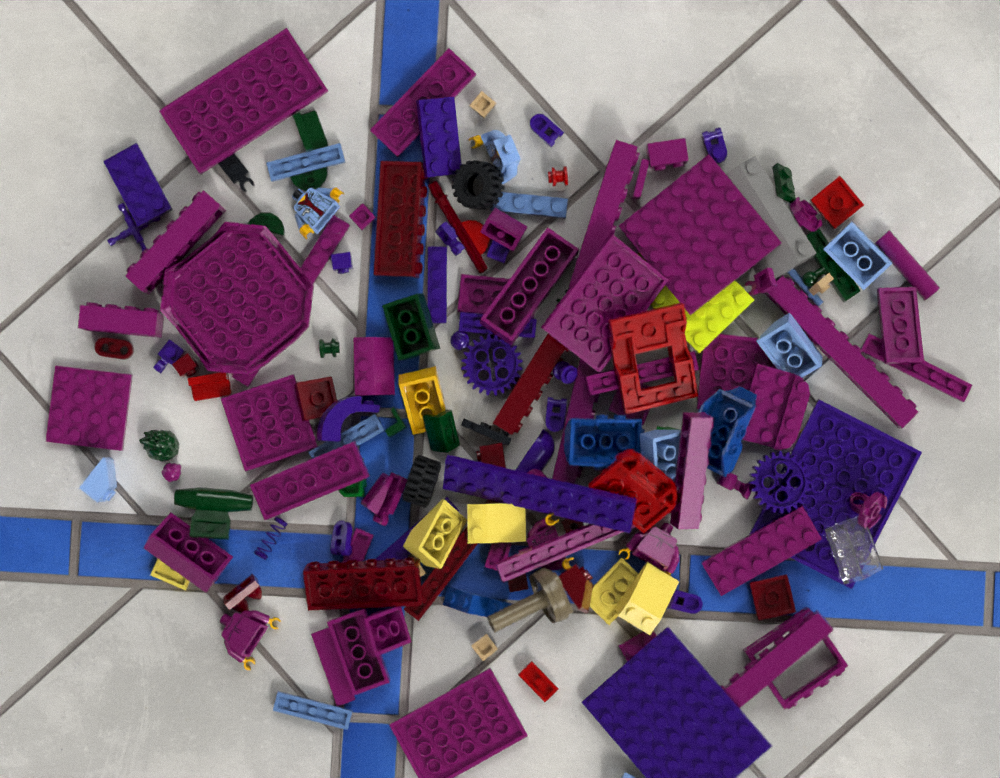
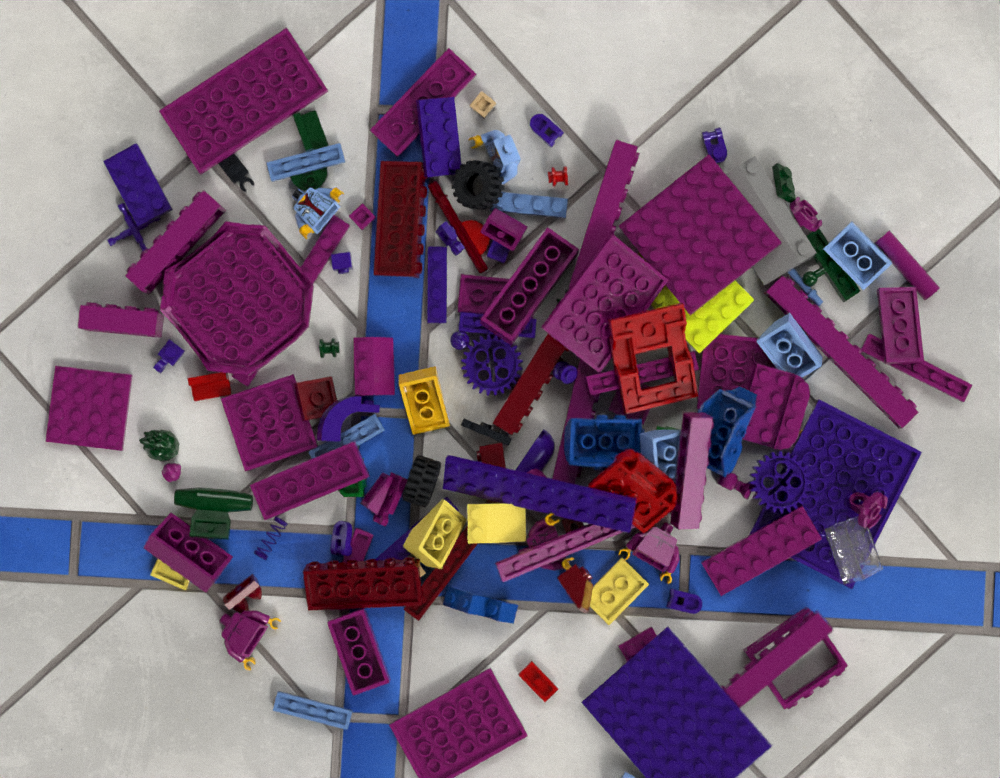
(101, 481): light blue slope -> none
(114, 349): dark red plate -> none
(186, 366): dark red plate -> none
(269, 220): dark green plate -> none
(332, 666): magenta tile -> none
(386, 630): magenta slope -> none
(398, 427): dark green panel -> none
(411, 326): dark green brick -> none
(441, 431): dark green panel -> none
(484, 647): tan plate -> none
(497, 552): magenta plate -> none
(518, 583): dark red plate -> none
(547, 595): dark tan piece -> none
(555, 421): dark purple plate -> none
(640, 179): magenta tile -> none
(647, 598): light yellow slope -> none
(667, 153): magenta brick -> none
(763, 282): magenta plate -> none
(772, 597): dark red plate -> none
(822, 285): tan plate -> none
(836, 202): red plate -> none

